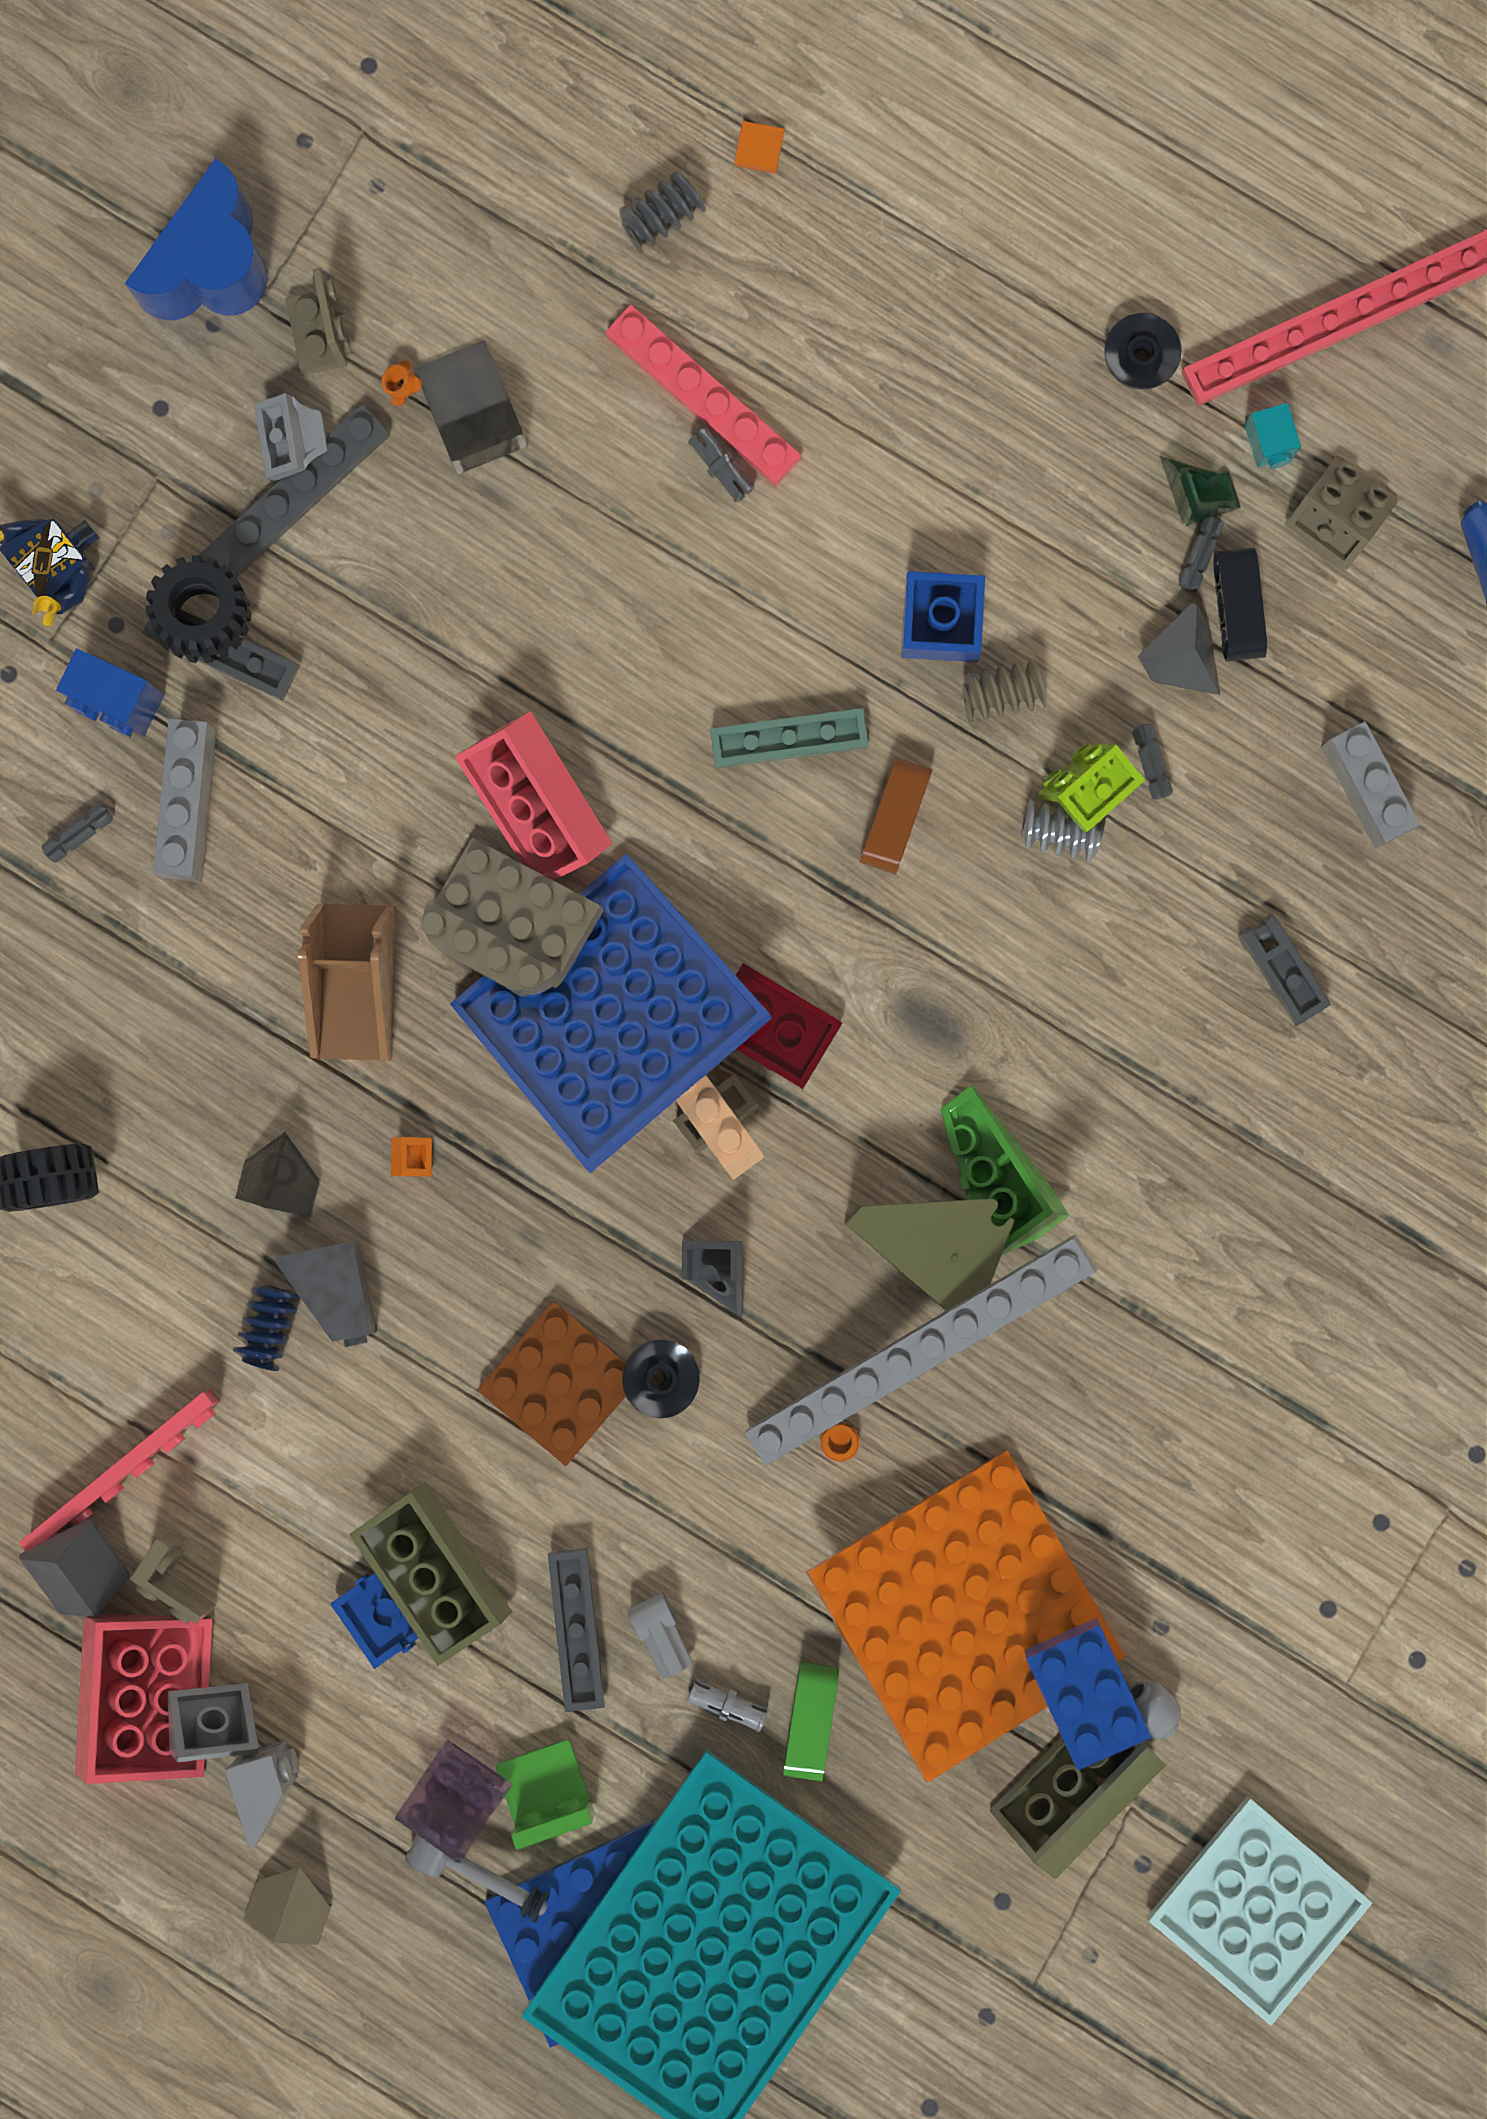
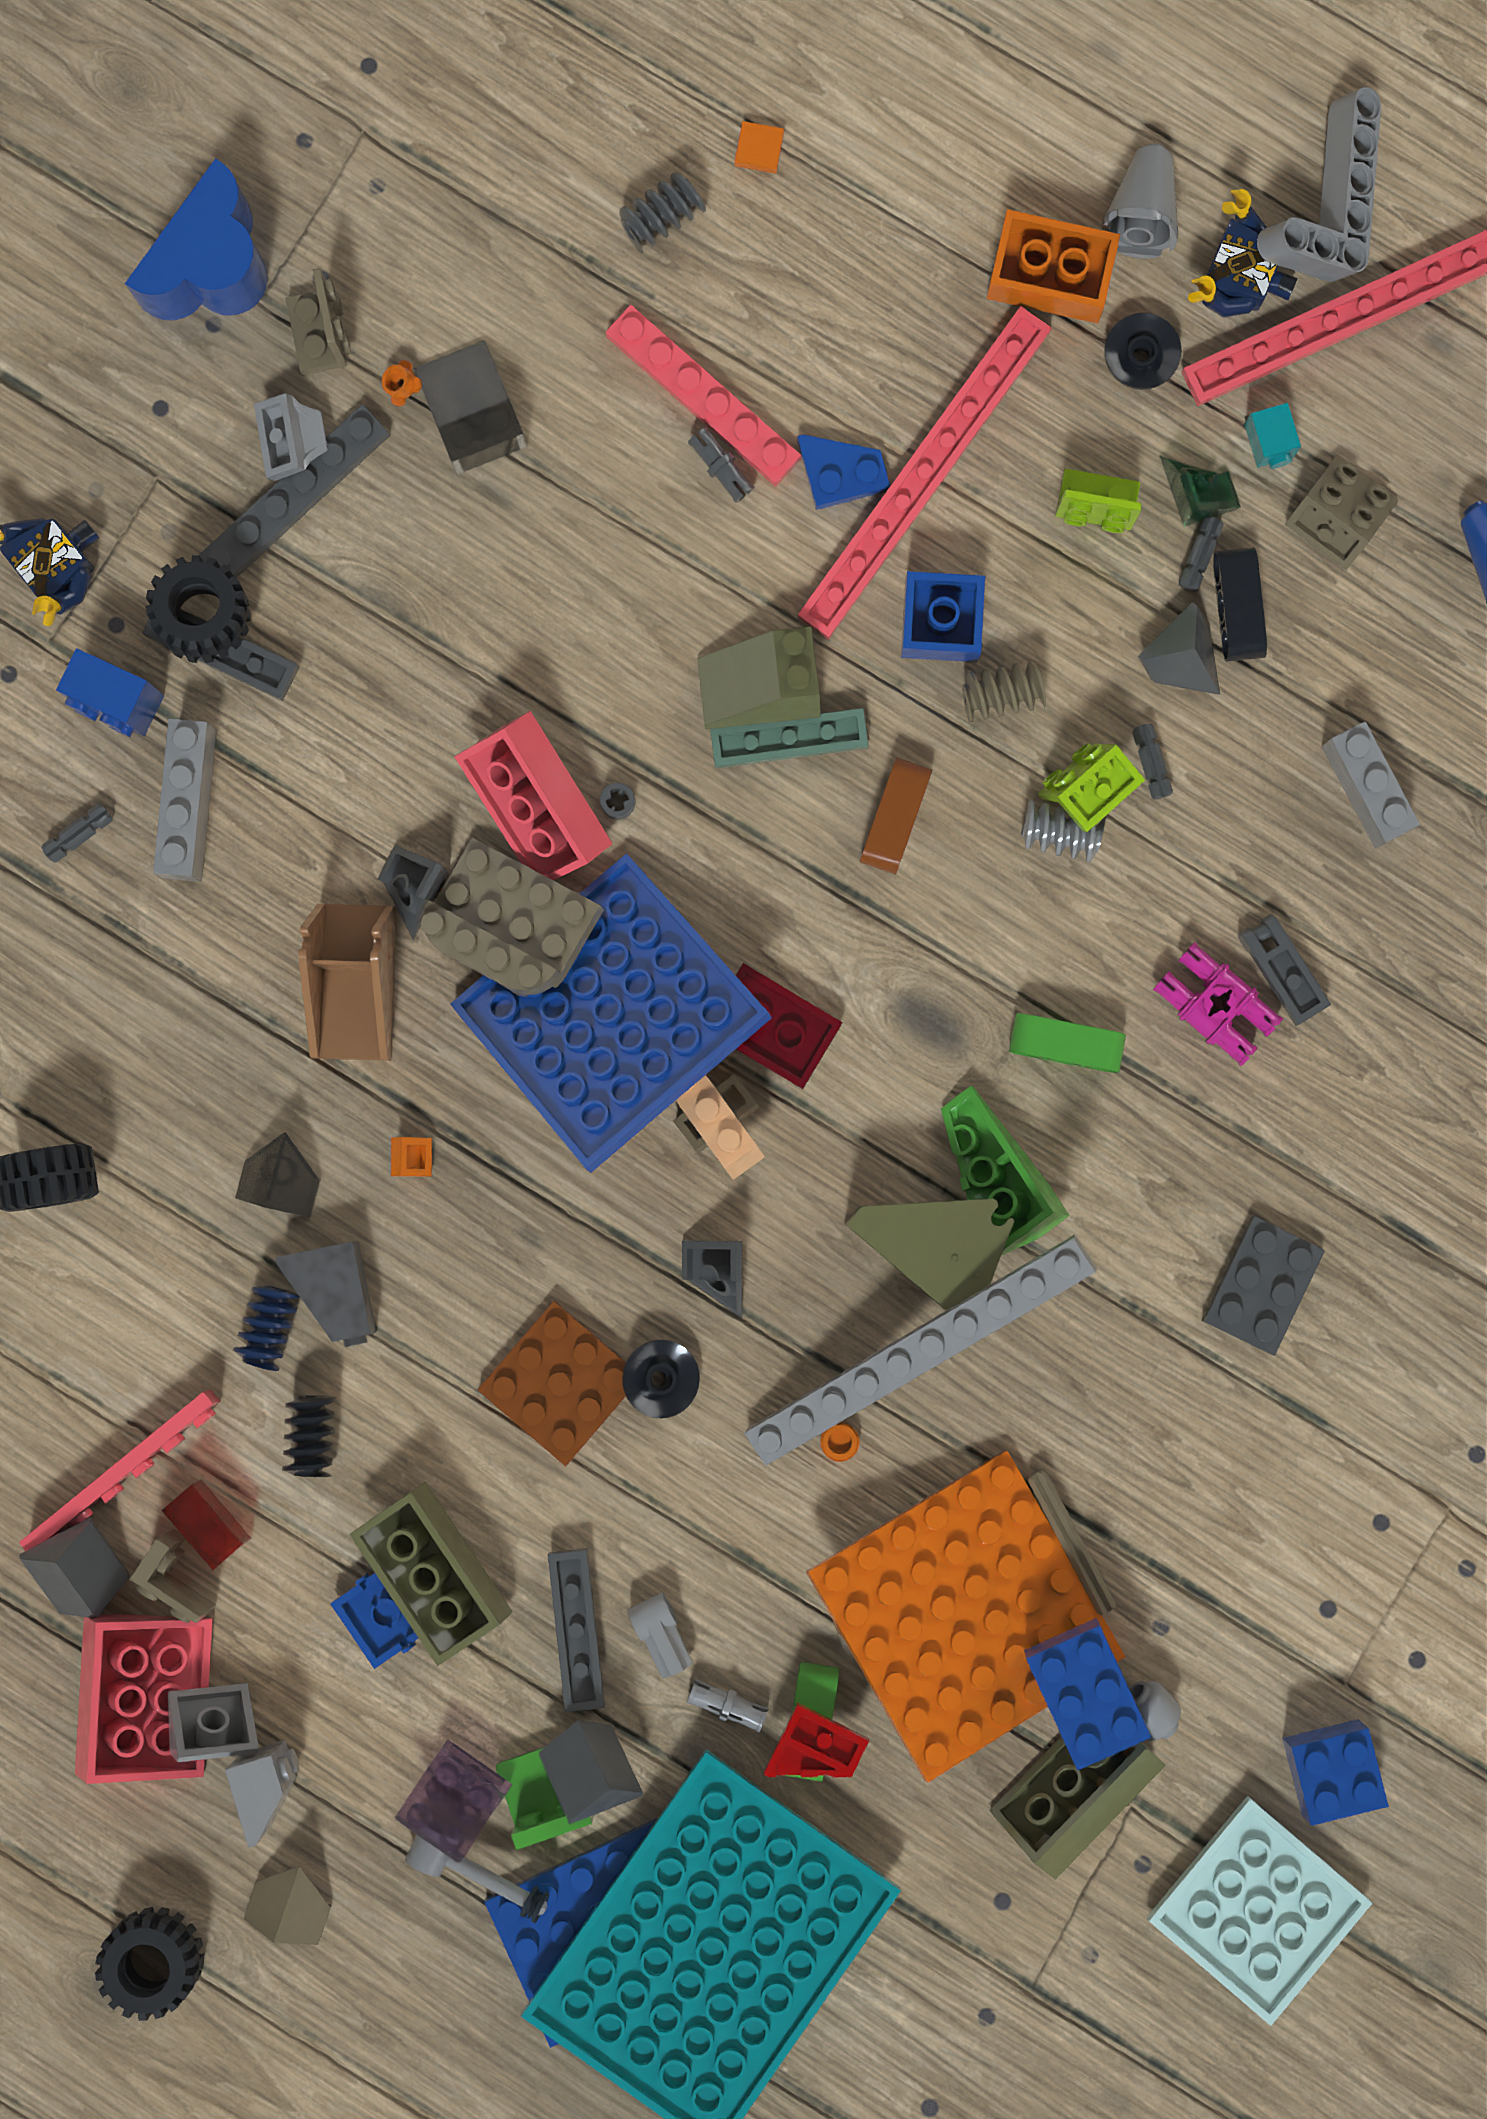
(127, 1986): none -> black tyre
(206, 1524): none -> clear red brick
(308, 1436): none -> black piece
(411, 883): none -> dark grey slope
(589, 1770): none -> dark grey slope
(606, 797): none -> dark grey bush
(761, 680): none -> olive slope
(815, 1747): none -> red wing
(841, 471): none -> blue wing
(924, 473): none -> coral plate
(1053, 266): none -> orange brick
(1067, 1043): none -> bright green beam
(1071, 1541): none -> dark tan axle
(1098, 501): none -> lime bracket
(1145, 205): none -> light grey cone
(1238, 272): none -> torso
(1239, 1000): none -> dark pink pin
(1263, 1285): none -> dark grey plate
(1335, 1772): none -> blue brick
(1342, 238): none -> light grey beam

